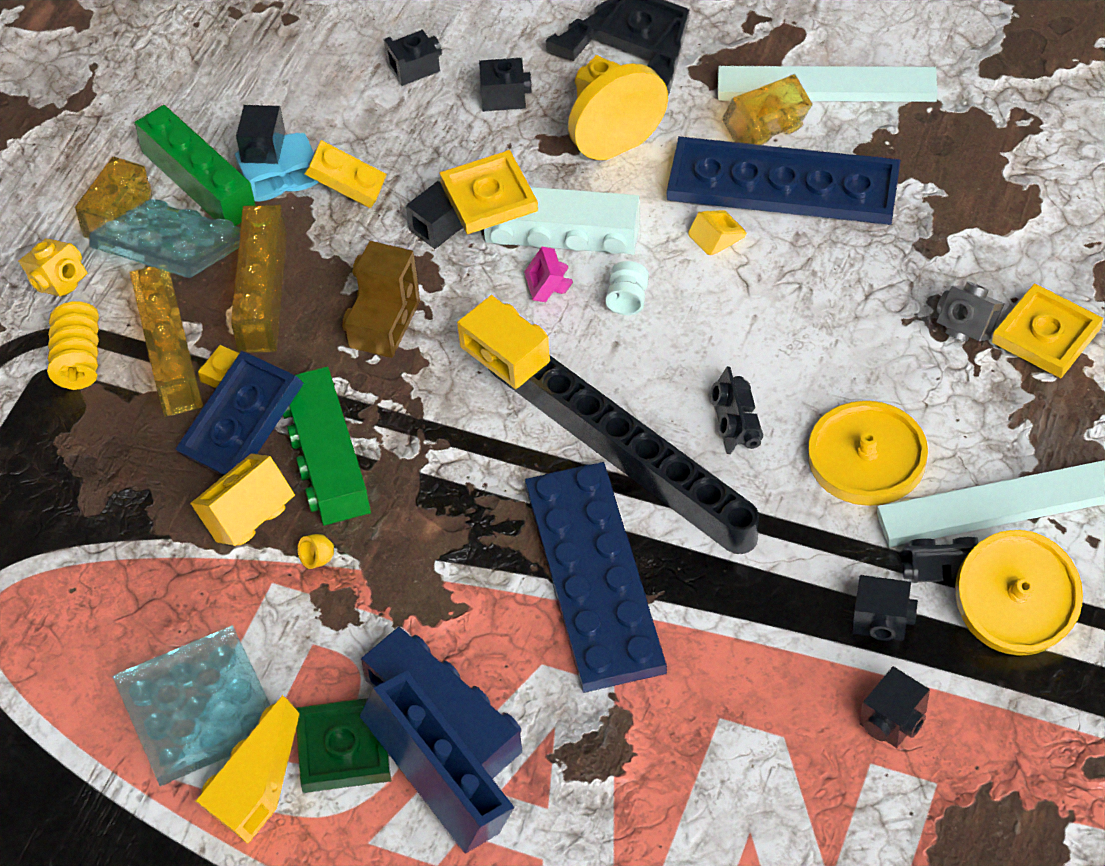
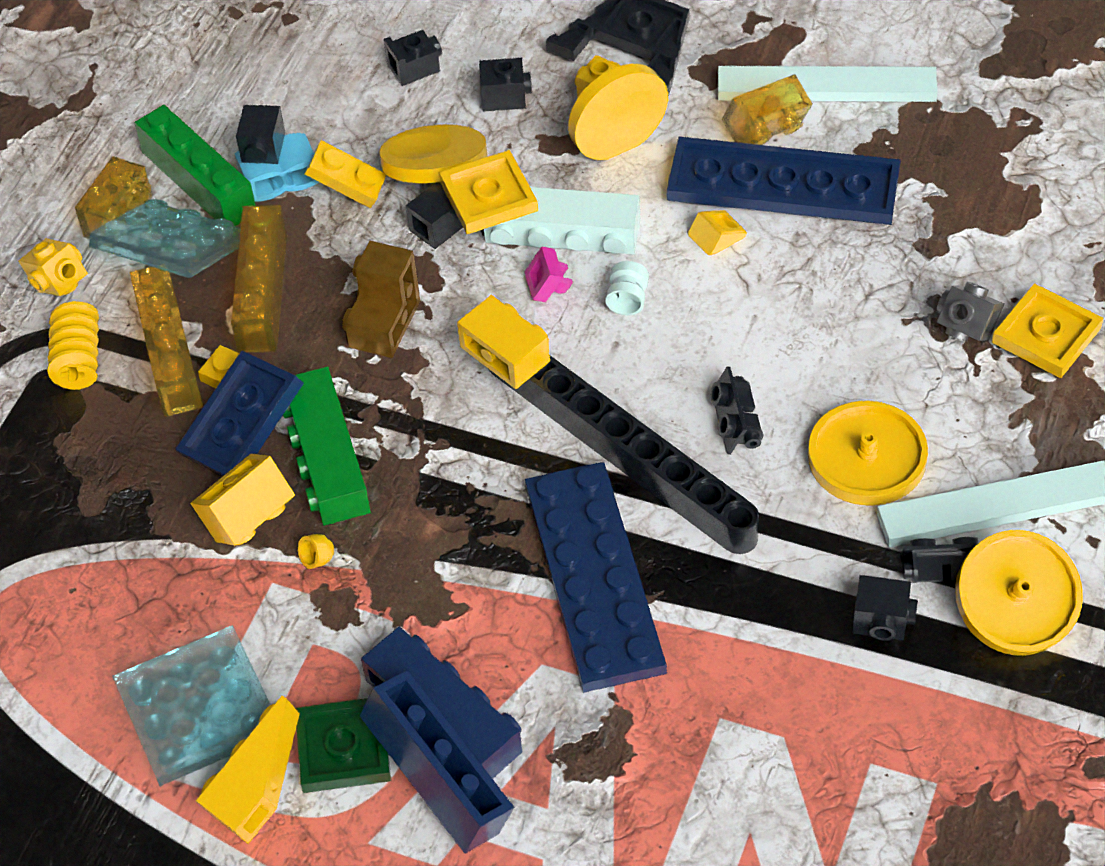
(427, 150): none -> yellow piece
(895, 708): black brick -> none

